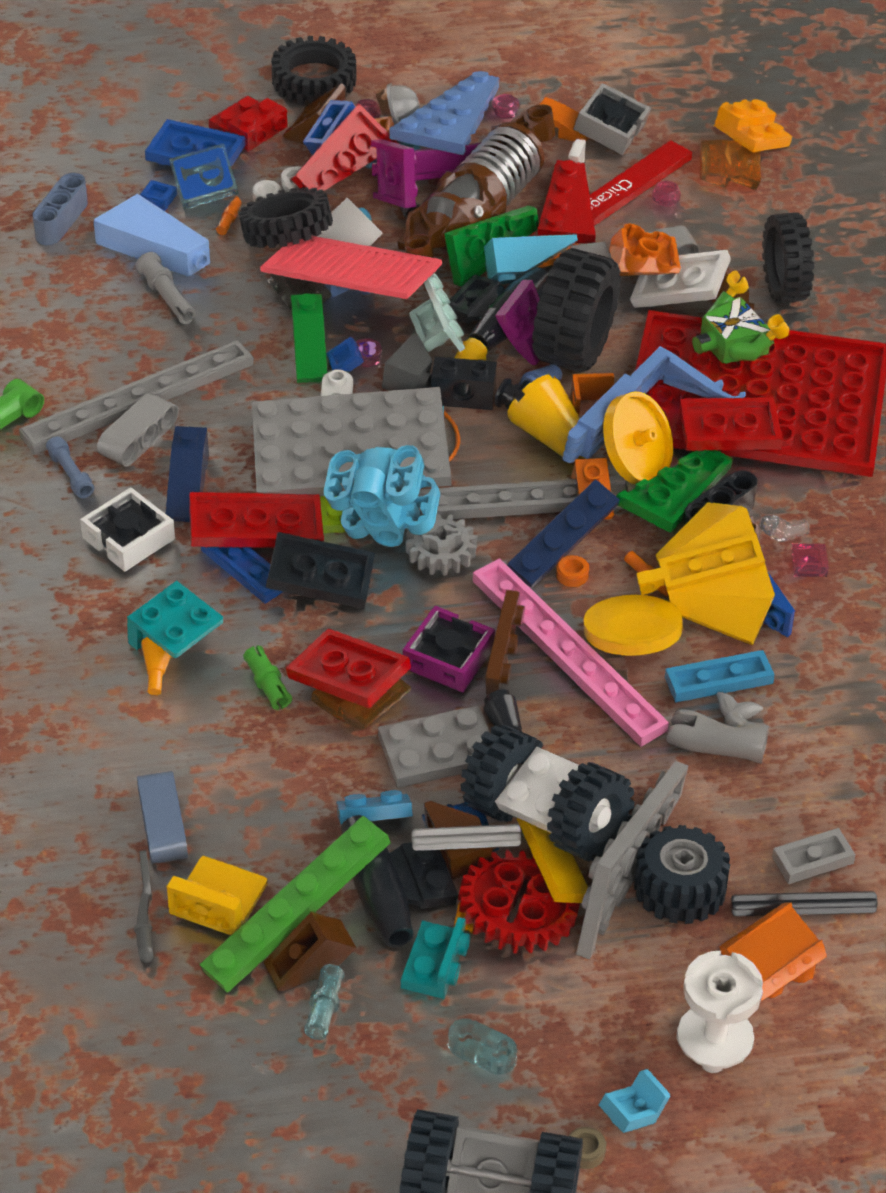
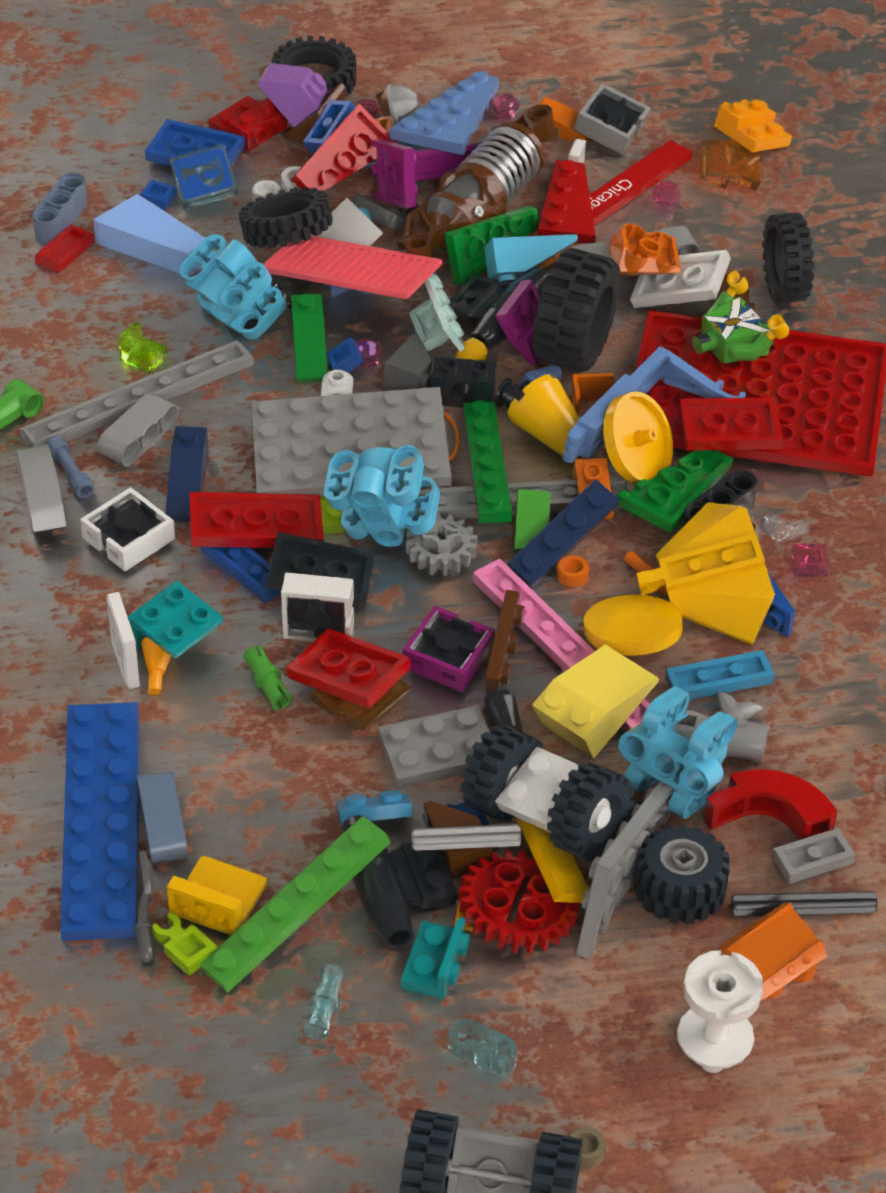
(40, 487): none -> light grey arch
(64, 248): none -> red tile
(100, 822): none -> blue plate
(122, 640): none -> white tile
(140, 350): none -> clear neon green bracket
(160, 280): light grey pin -> none
(184, 947): none -> lime plate
(229, 216): orange piece -> none
(233, 273): none -> medium azure piece
(293, 90): none -> medium lavender slope
(307, 949): reddish brown slope -> none
(315, 604): none -> piece
(381, 212): none -> dark grey piece
(487, 462): none -> green plate
(531, 516): none -> bright green tile
(593, 699): none -> light yellow slope
(637, 1104): medium azure bracket -> none
(694, 762): none -> medium azure piece
(774, 795): none -> red arch

